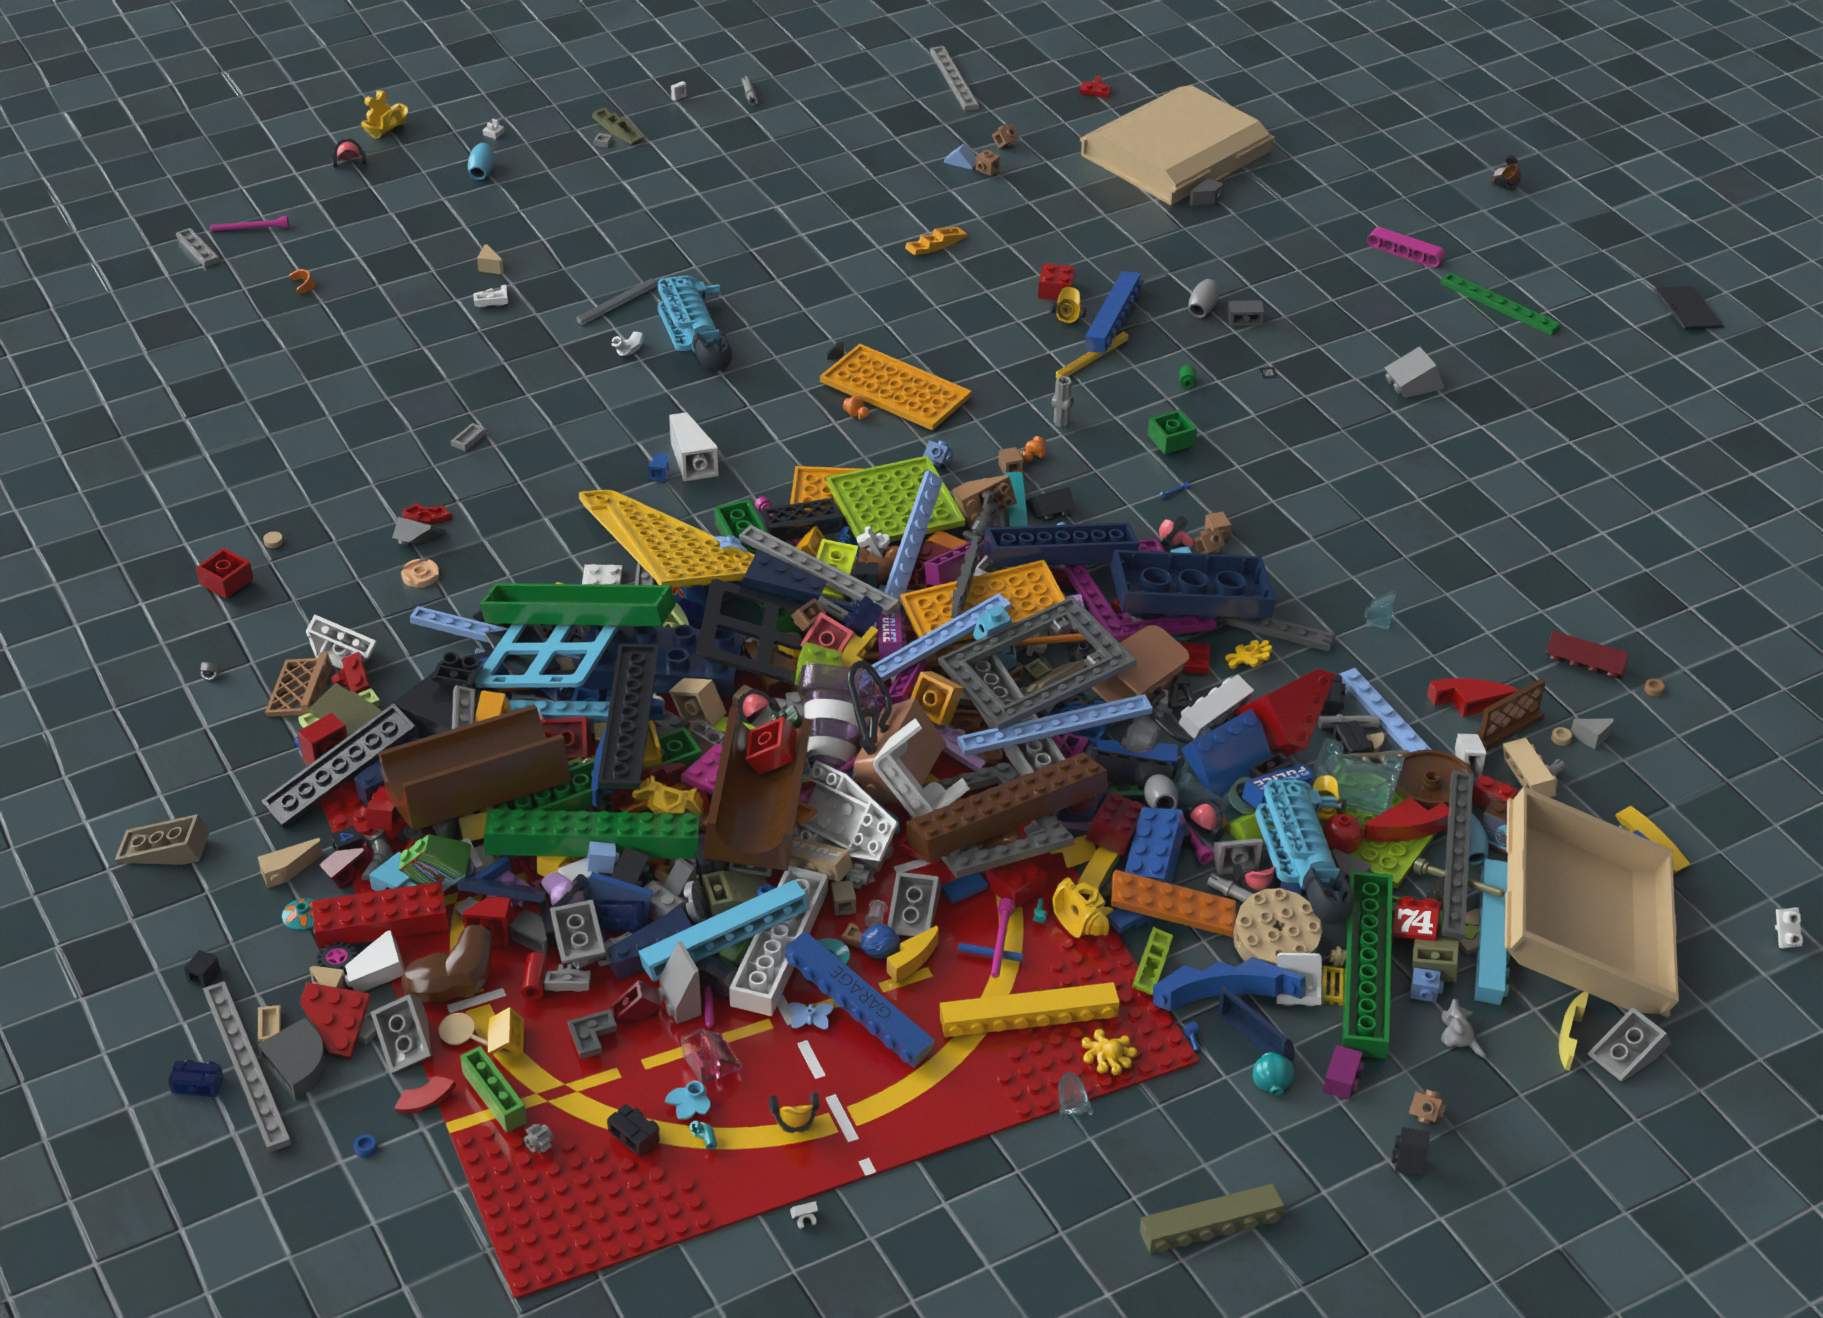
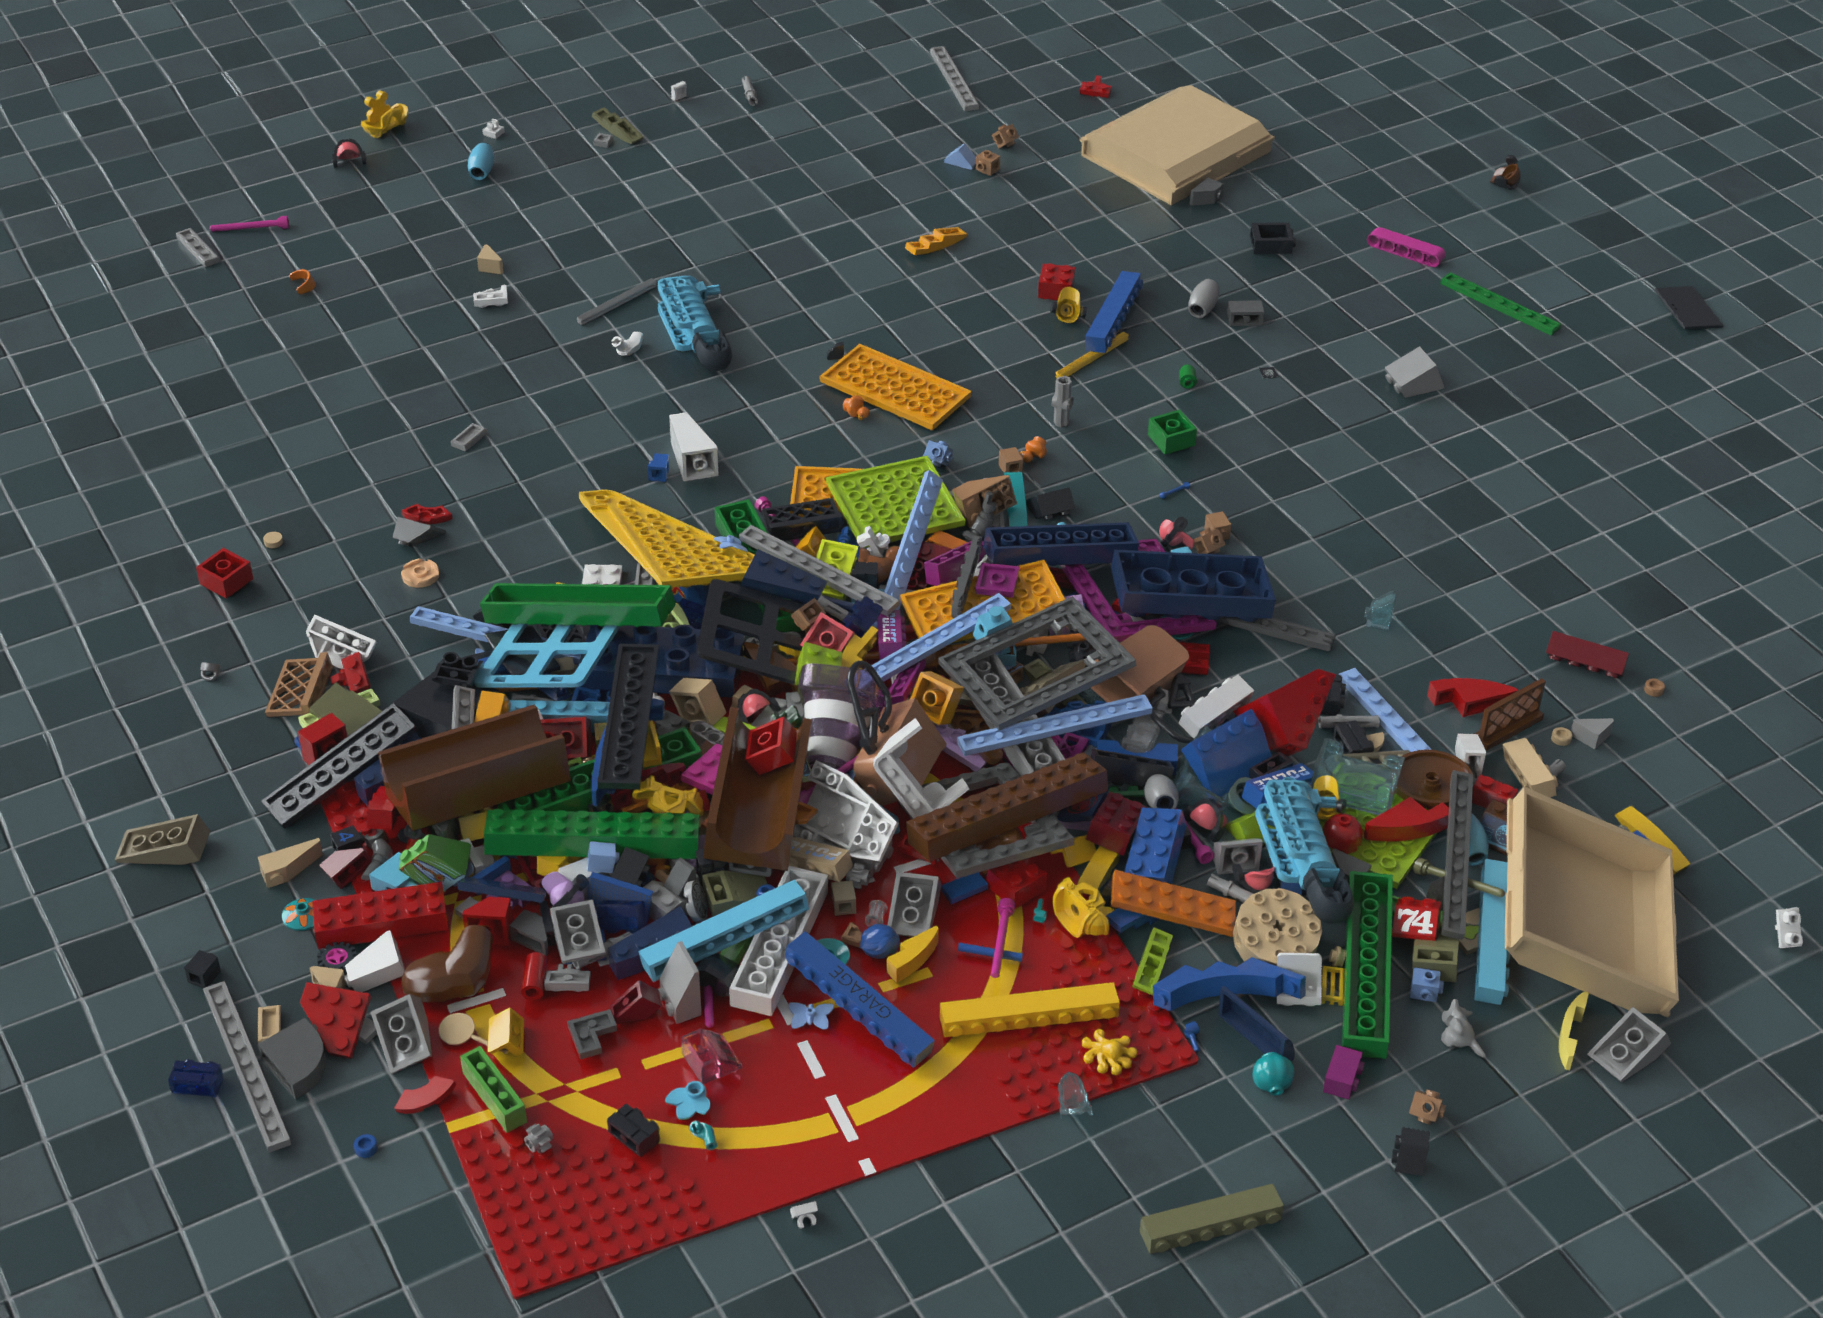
(794, 1118): cap -> none
(997, 579): none -> magenta plate
(1251, 654): yellow animal -> none
(1272, 245): none -> black window

